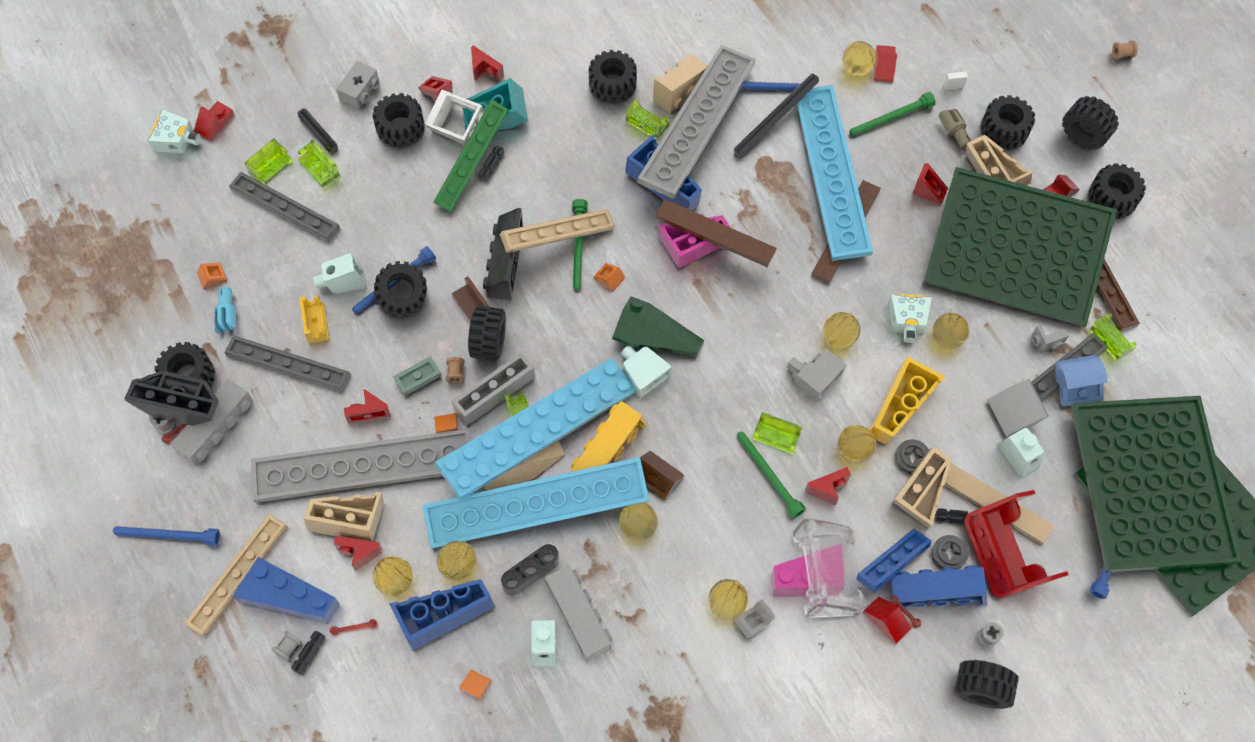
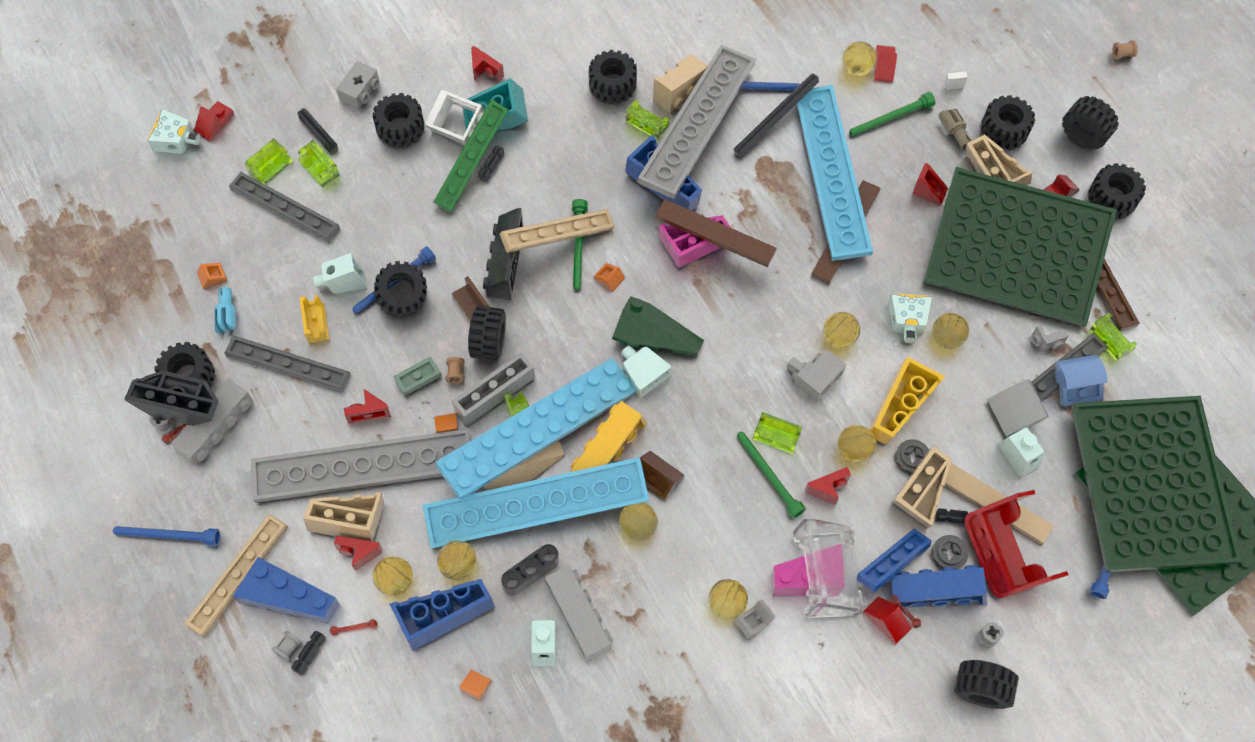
(434, 86): red slope -> none

